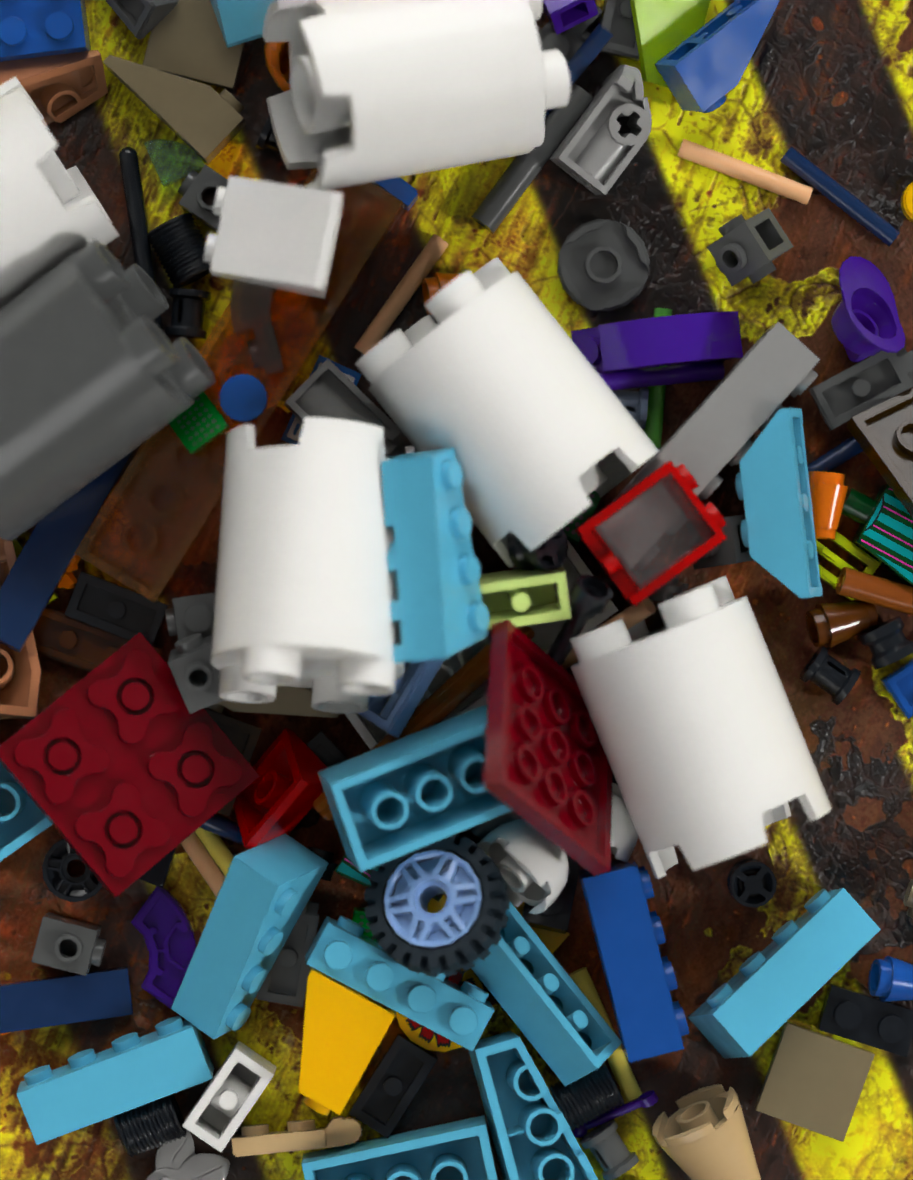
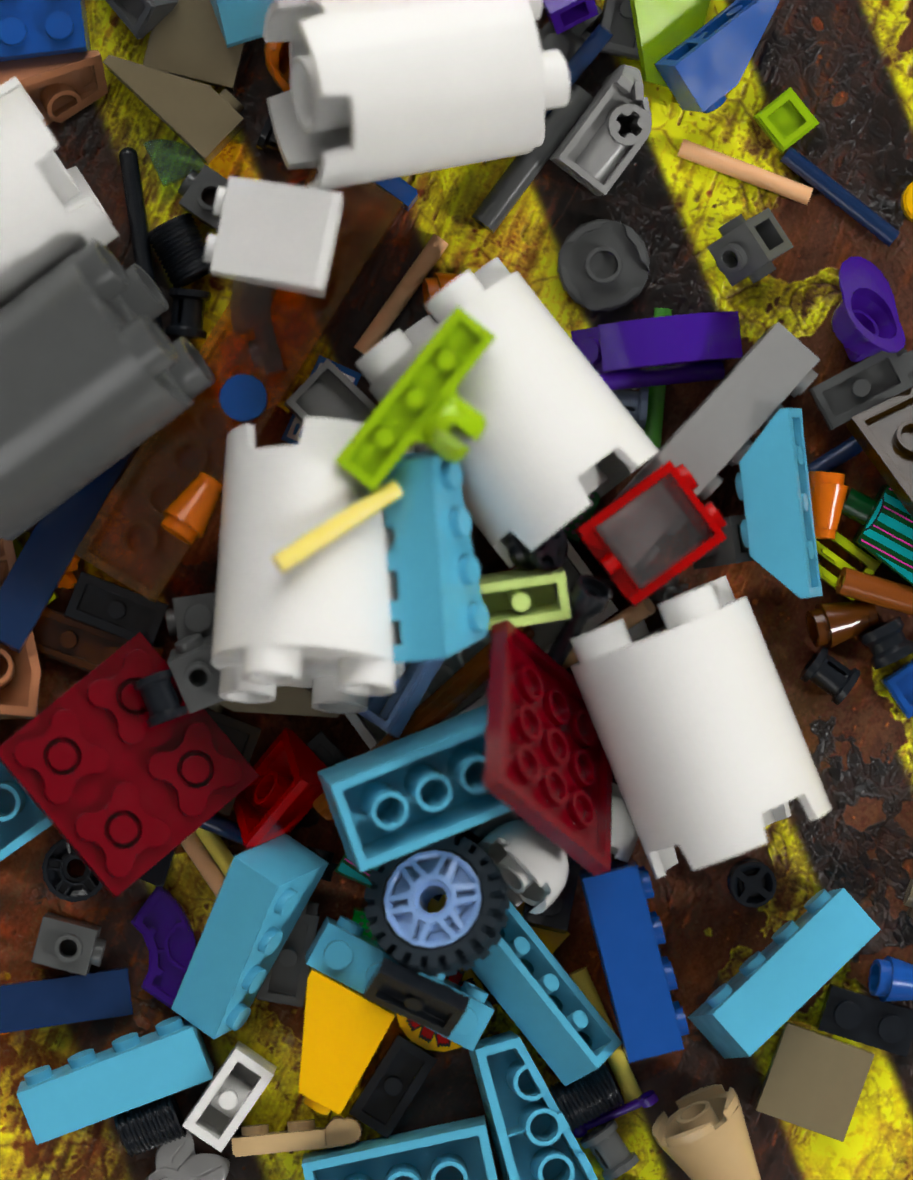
(160, 698): none -> black bush
(192, 509): none -> orange cone
(199, 424): green slope -> none
(337, 526): none -> light yellow bar
(416, 997): none -> black plate
(423, 405): none -> lime plate
(785, 120): none -> lime tile

